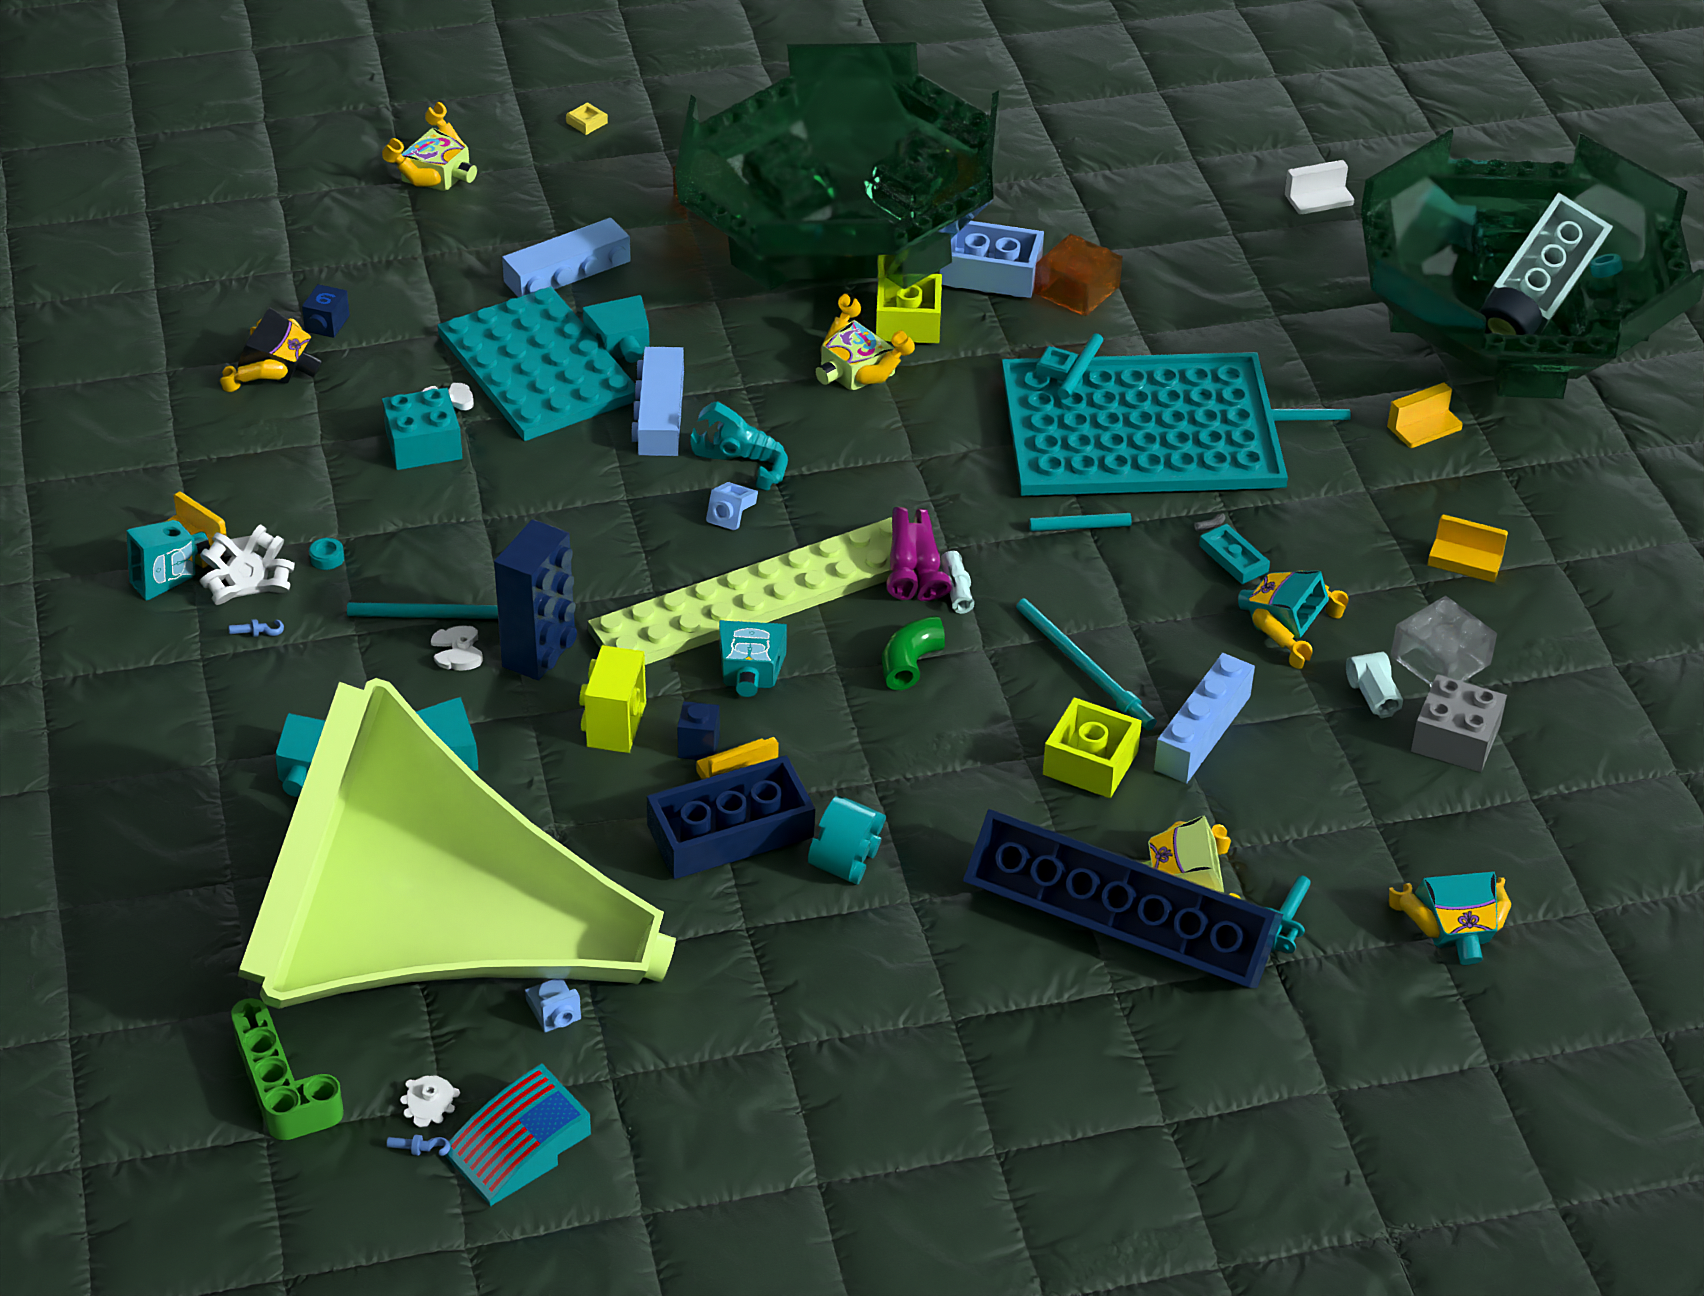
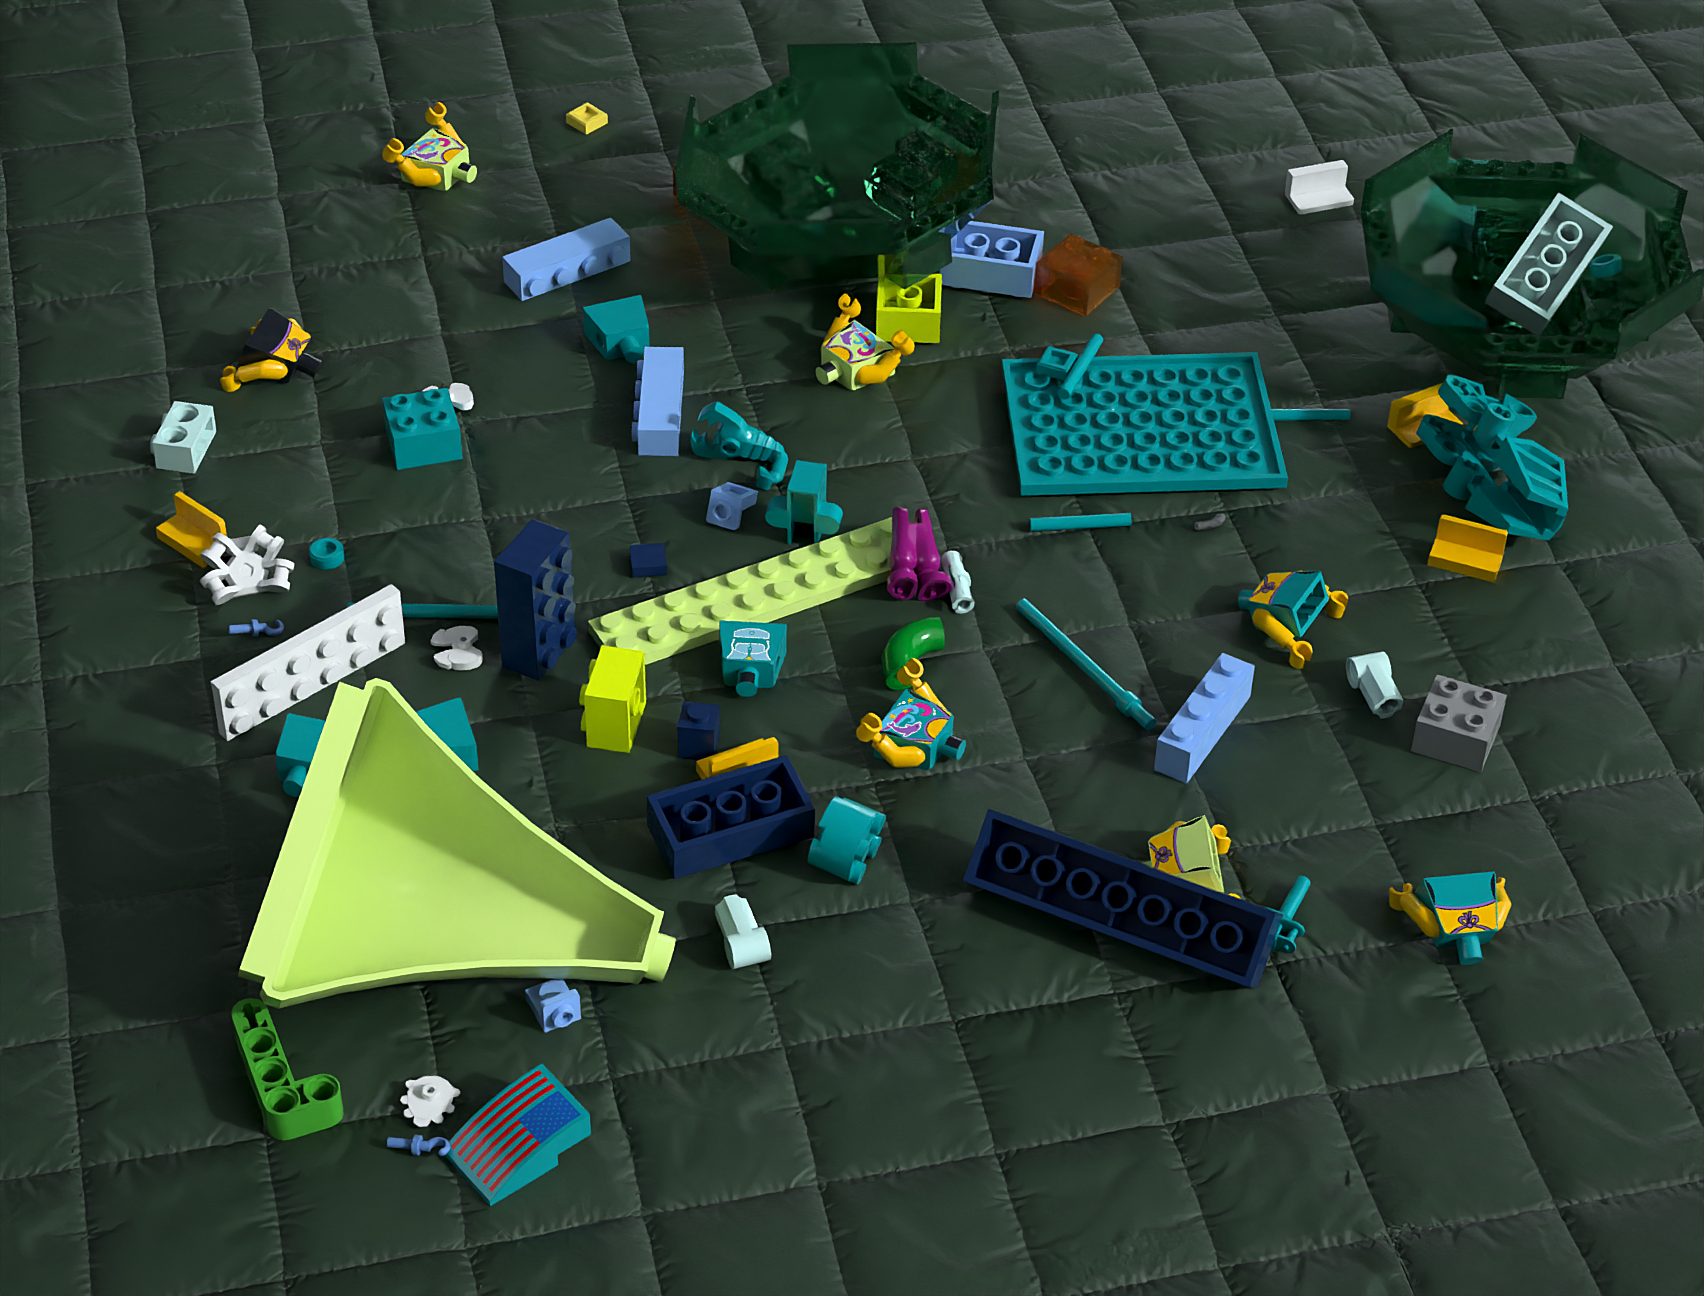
(162, 556): teal torso -> none
(183, 437): none -> light aqua brick
(308, 662): none -> white plate
(325, 311): dark blue brick -> none
(538, 363): teal plate -> none
(648, 560): none -> dark blue tile
(743, 939): none -> light aqua piece
(805, 503): none -> teal piece
(915, 727): none -> torso
(1092, 747): neon yellow brick -> none
(1234, 553): teal plate -> none
(1443, 642): clear brick -> none
(1511, 312): black wheel -> none
(1536, 496): none -> teal piece

